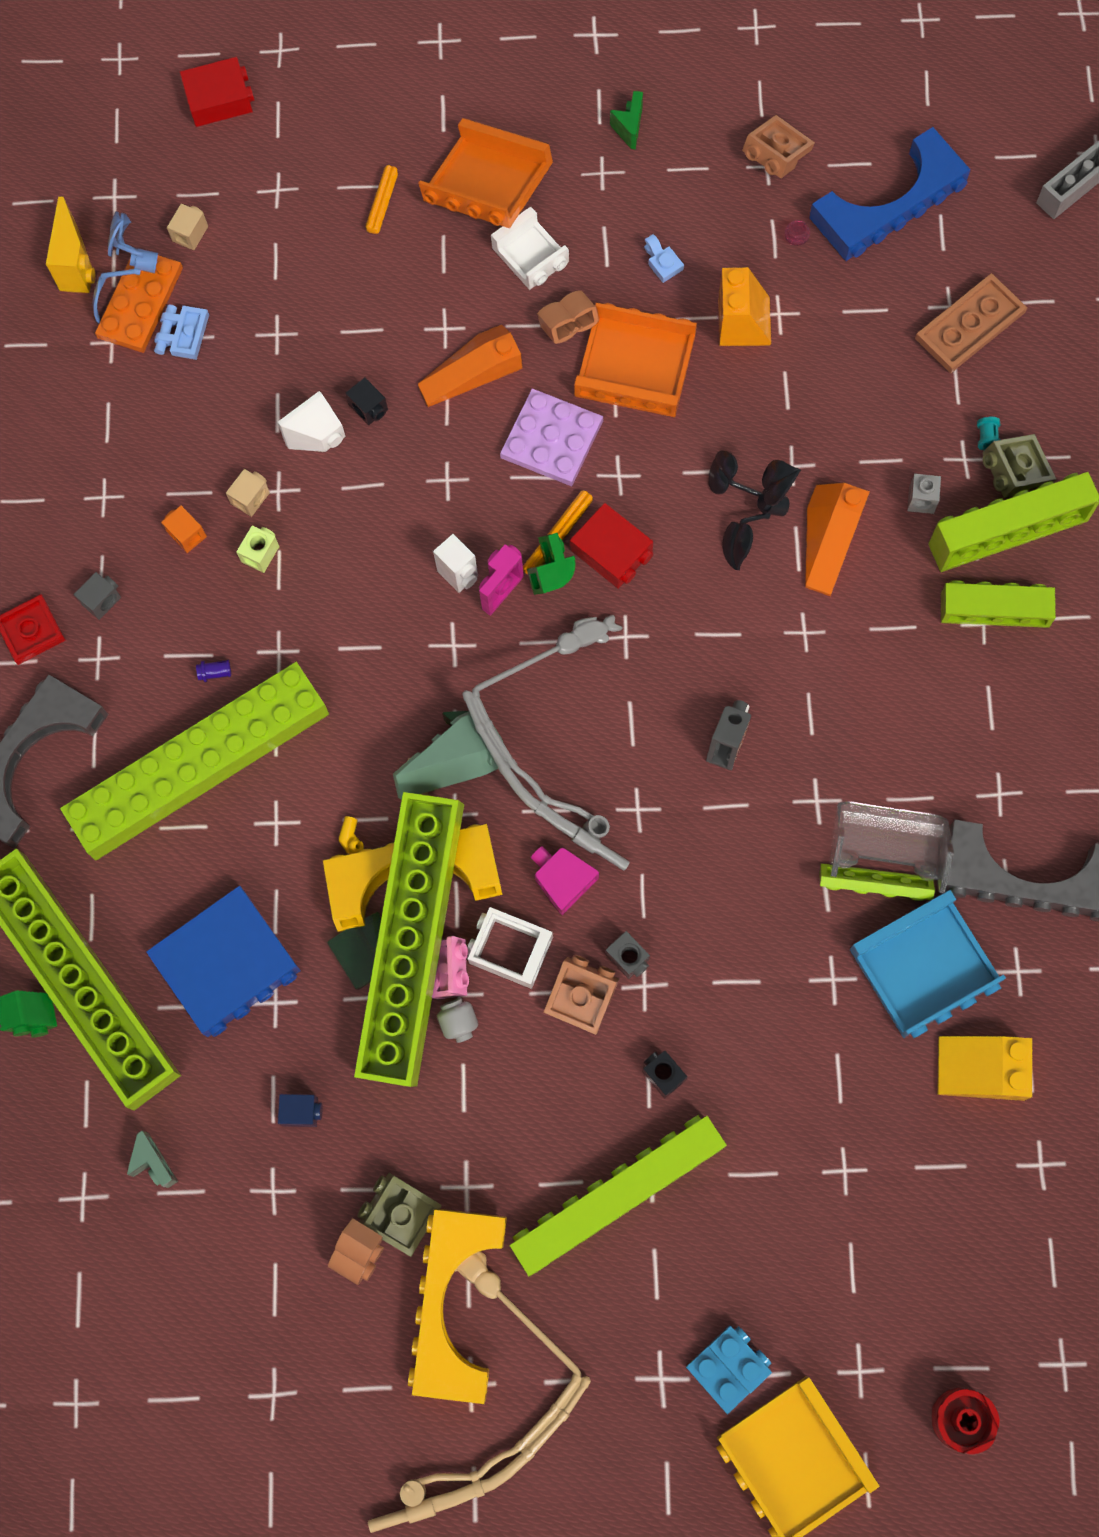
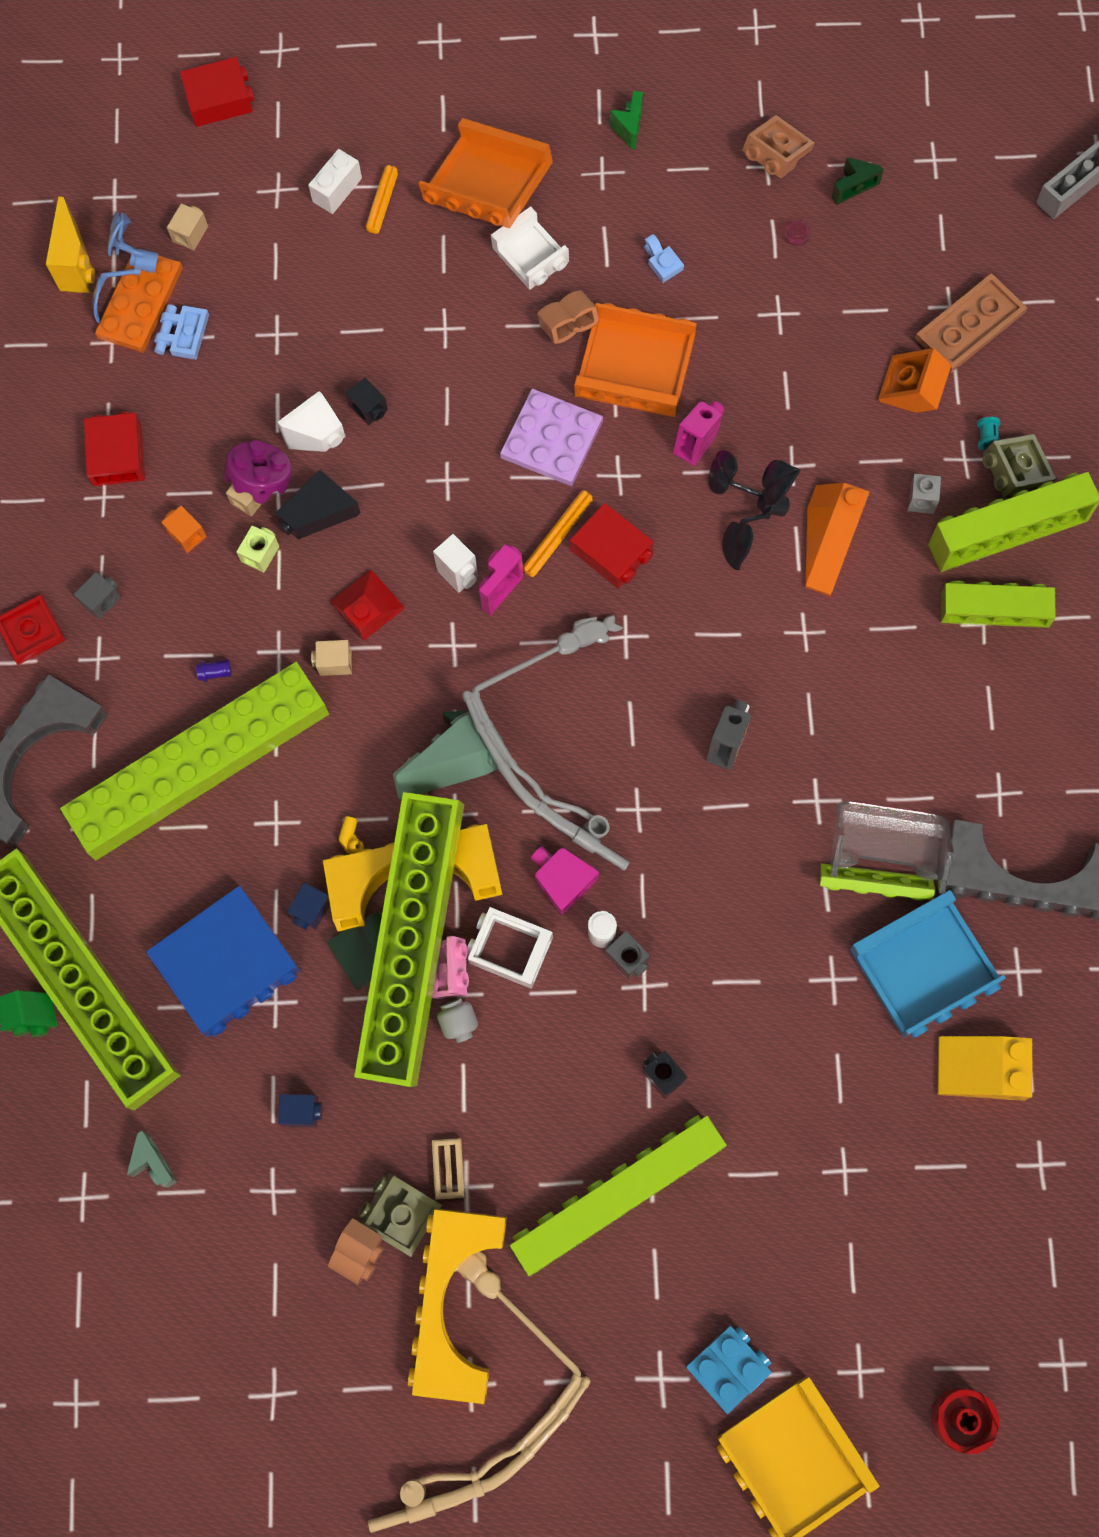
(114, 449): none -> red brick
(262, 480): none -> magenta plate
(308, 907): none -> dark blue brick
(316, 507): none -> black slope
(332, 657): none -> tan brick
(335, 181): none -> white brick
(367, 605): none -> red slope
(436, 1166): none -> tan tile
(475, 364): orange wedge -> none
(557, 568): green brick -> none
(582, 994): nougat plate -> none
(602, 929): none -> white piece
(701, 423): none -> dark pink torso
(743, 309): light orange slope -> none
(856, 227): blue arch -> none
(858, 179): none -> dark green slope
(915, 380): none -> orange slope

